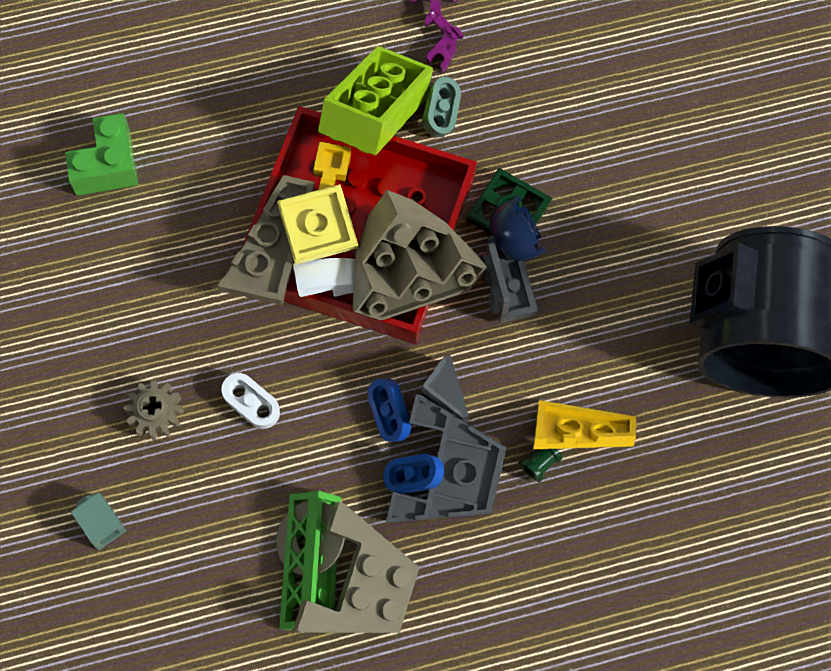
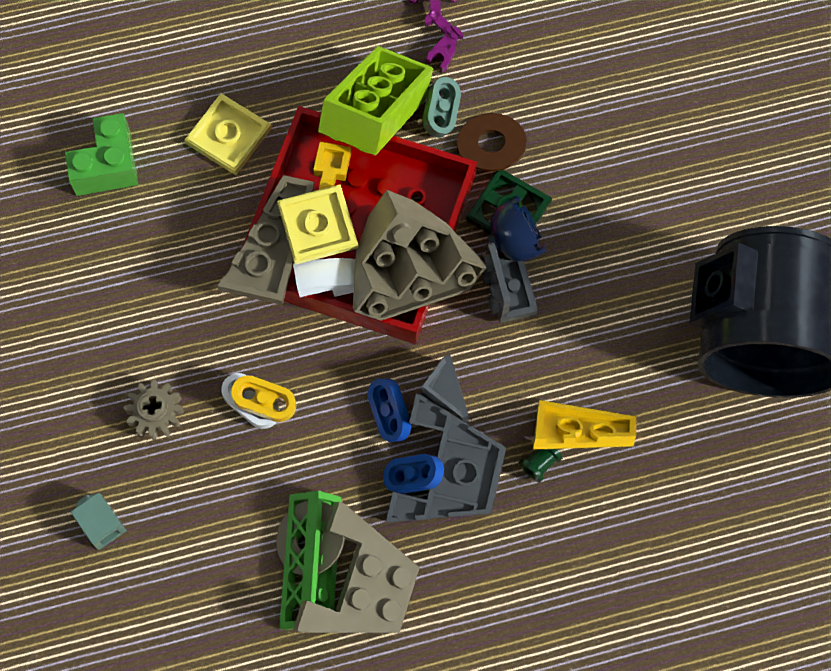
(228, 134): none -> light yellow tile
(265, 398): none -> yellow plate
(492, 122): none -> reddish brown gear

